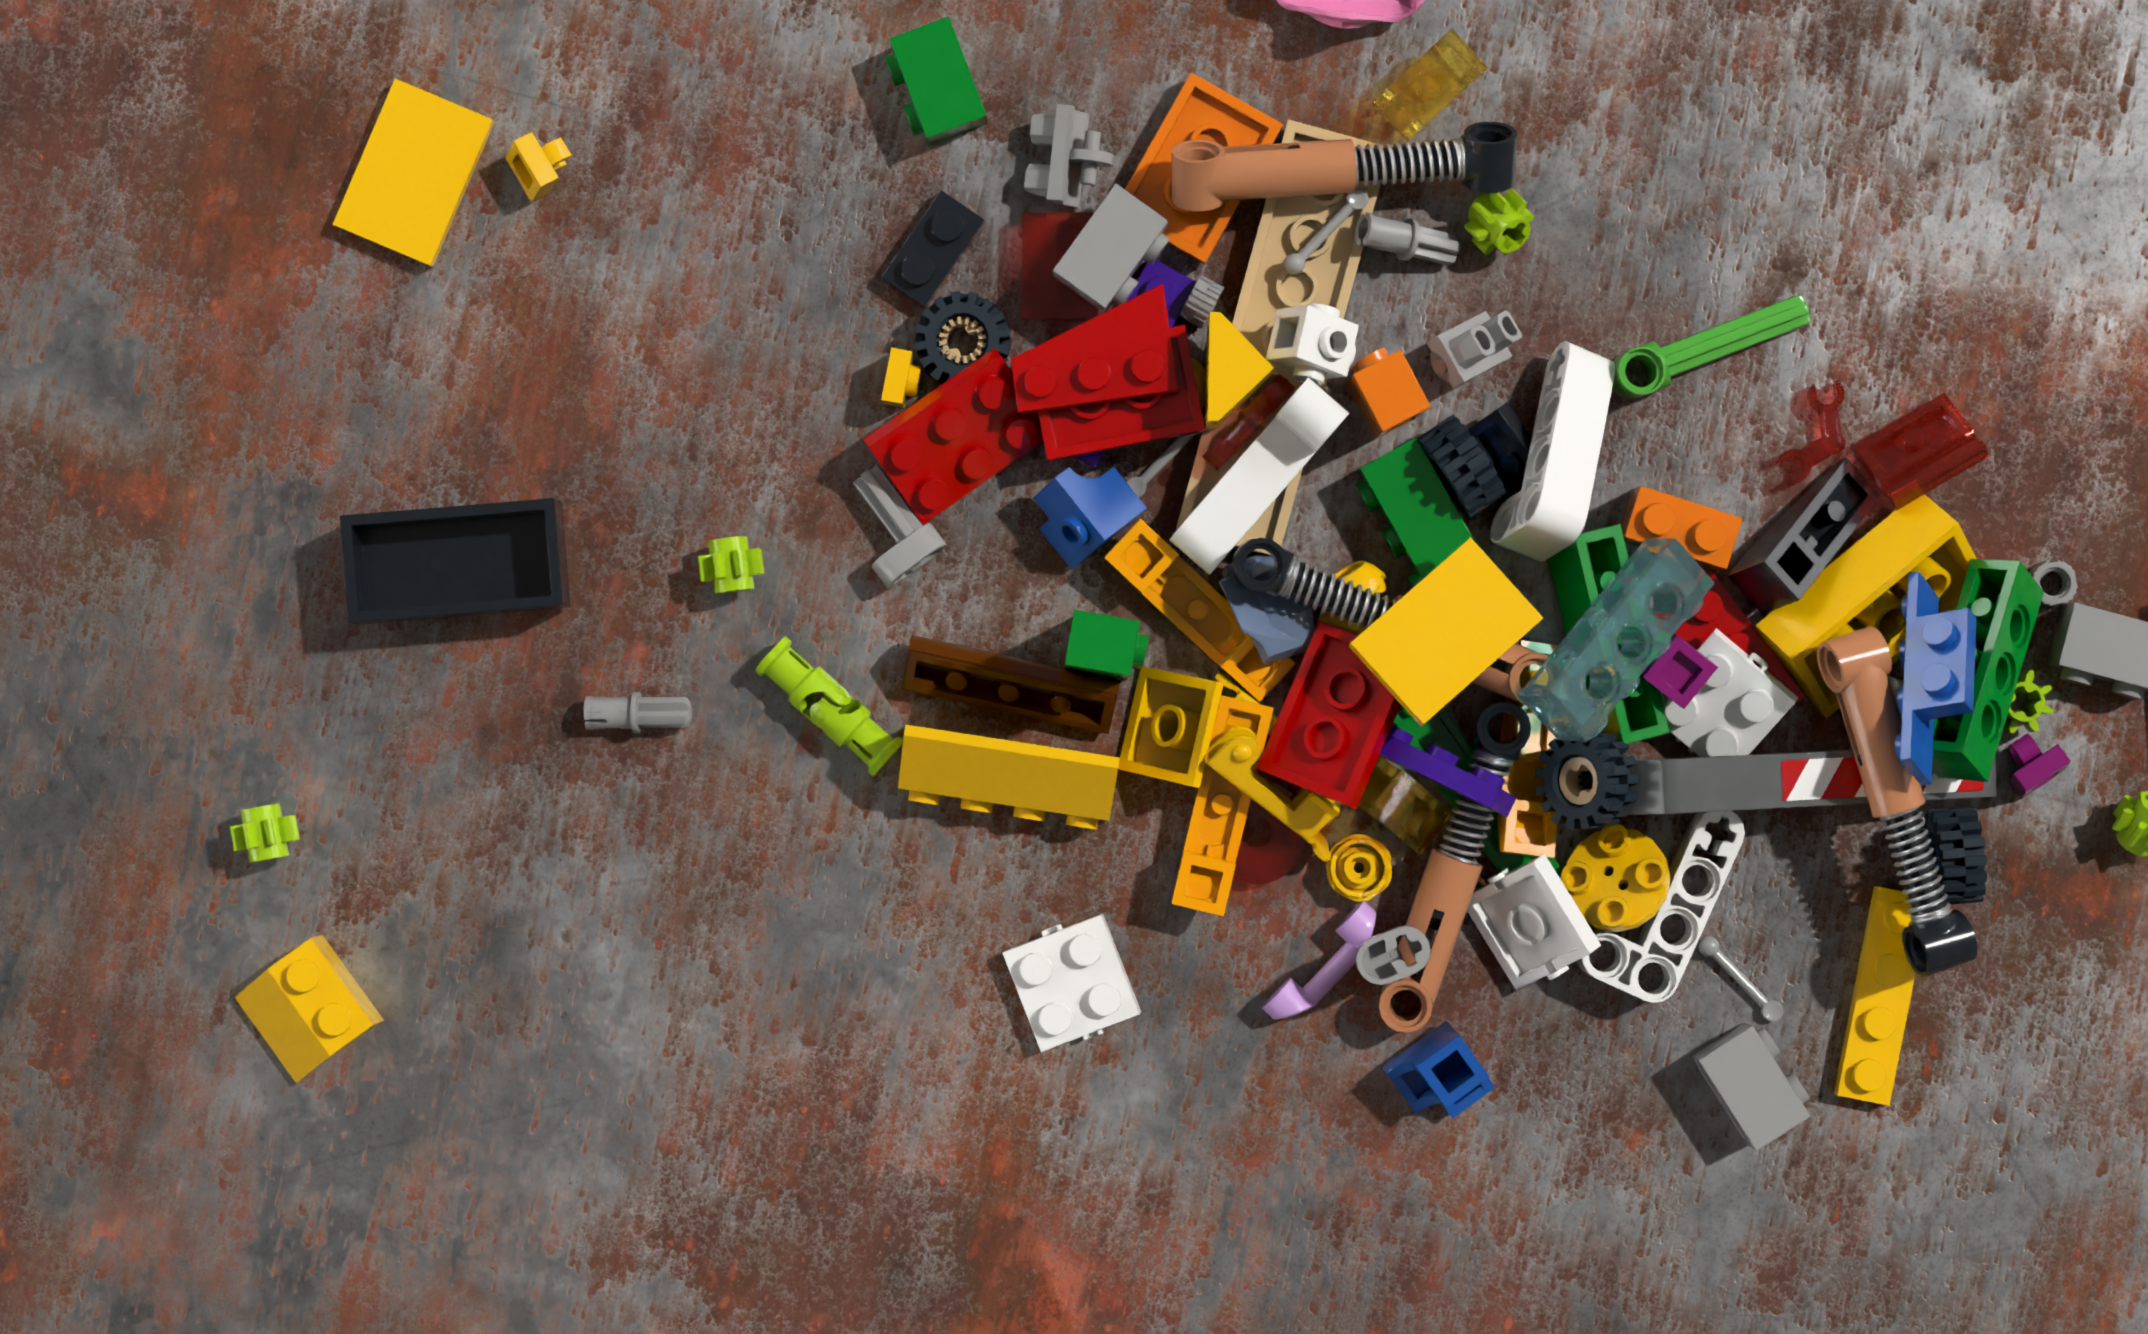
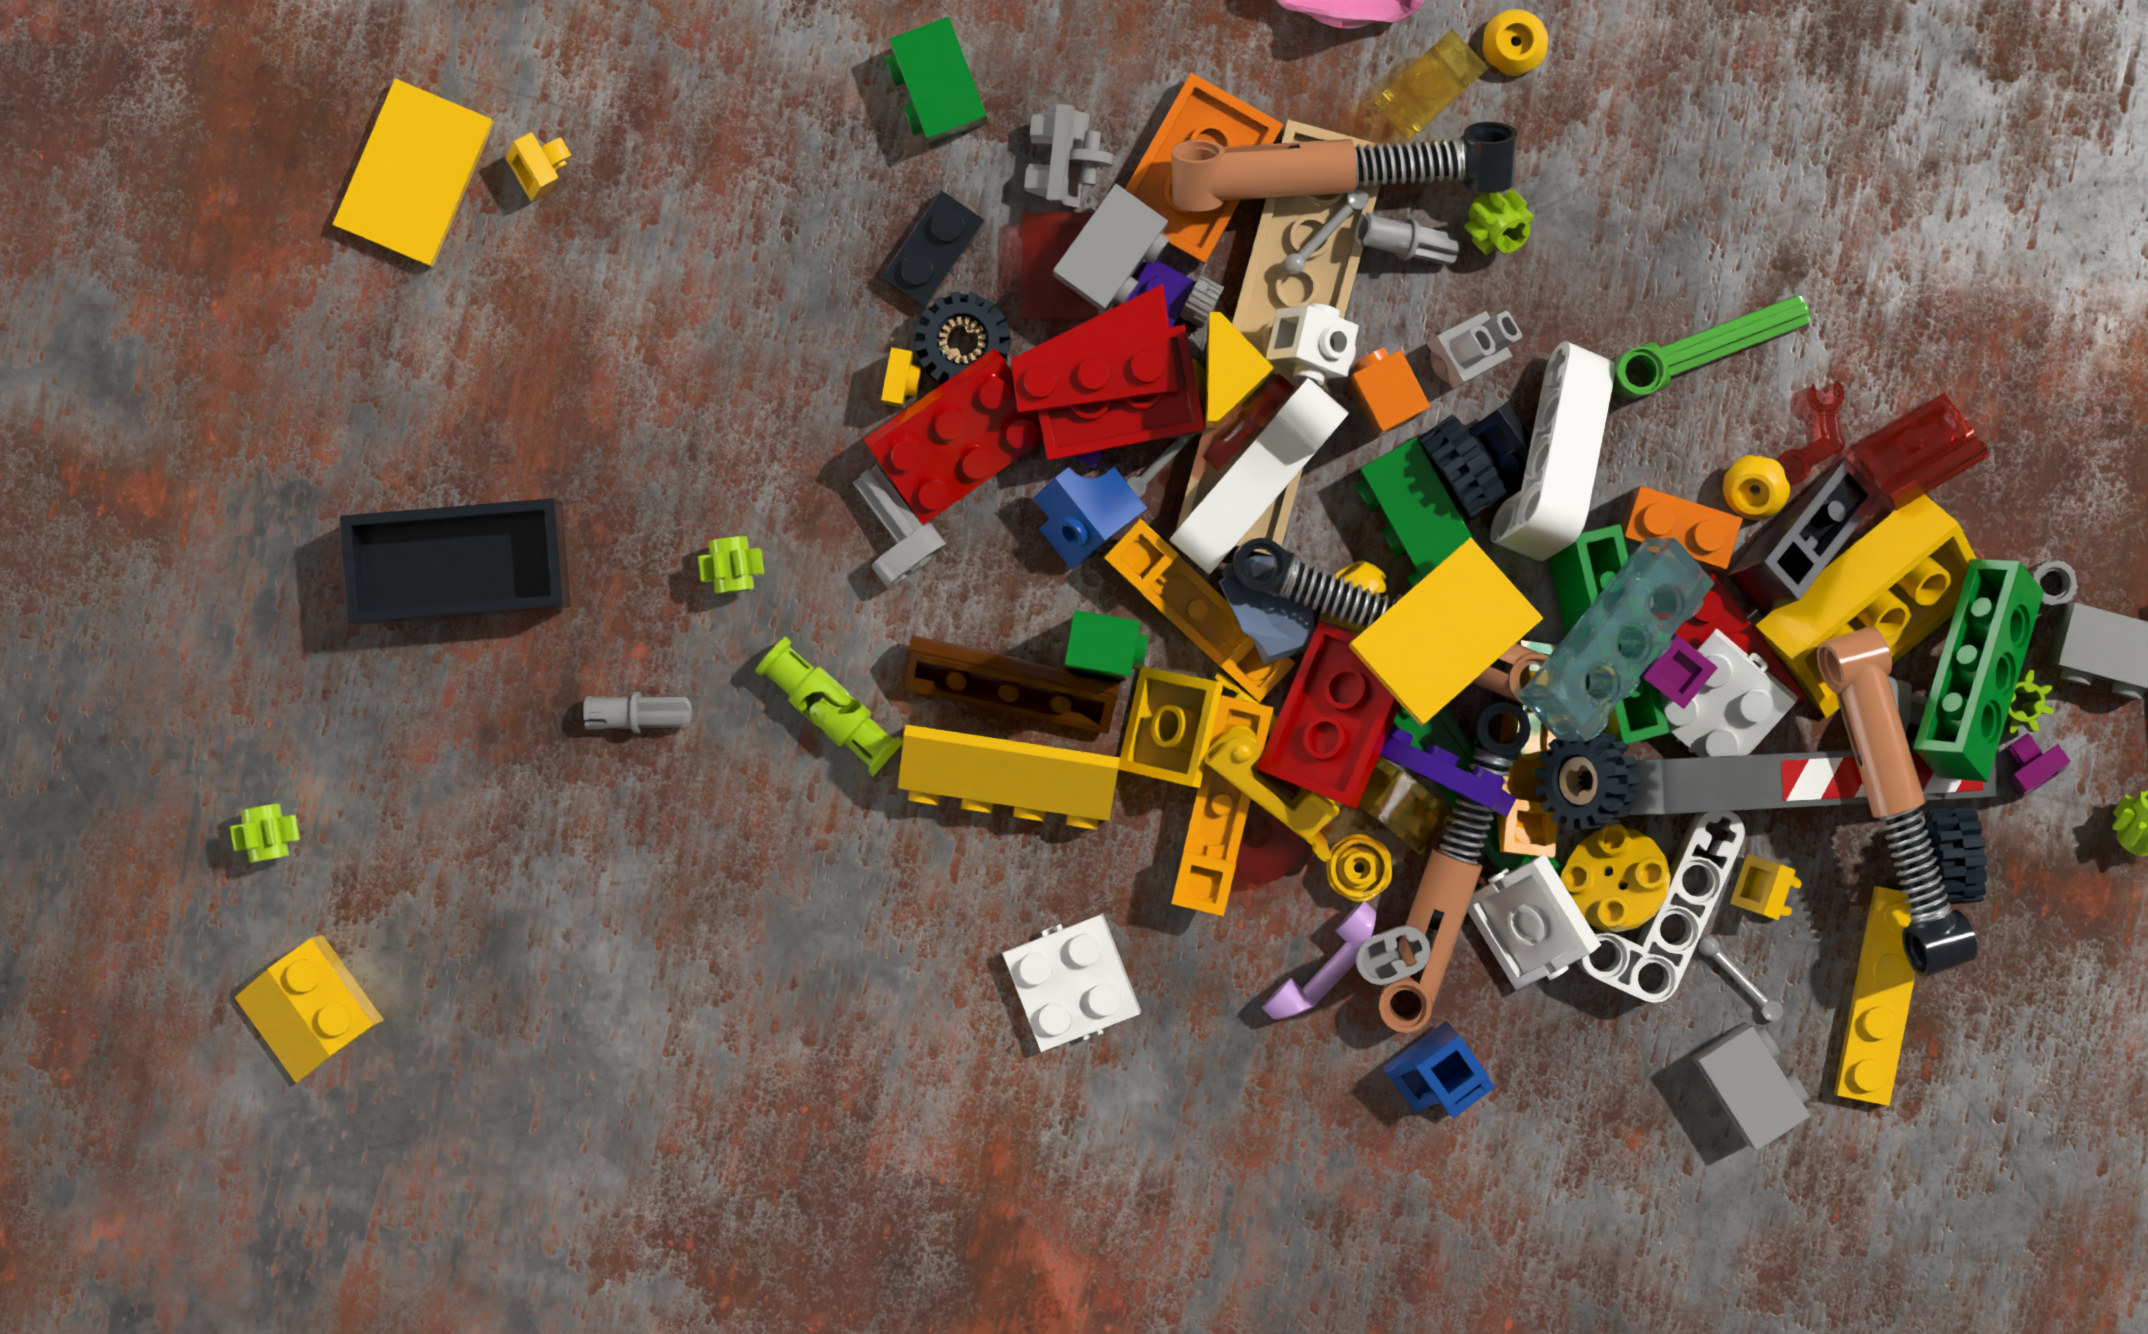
(1515, 59): none -> yellow plate
(1757, 471): none -> yellow plate
(1764, 887): none -> yellow tile
(1937, 673): bracket -> none

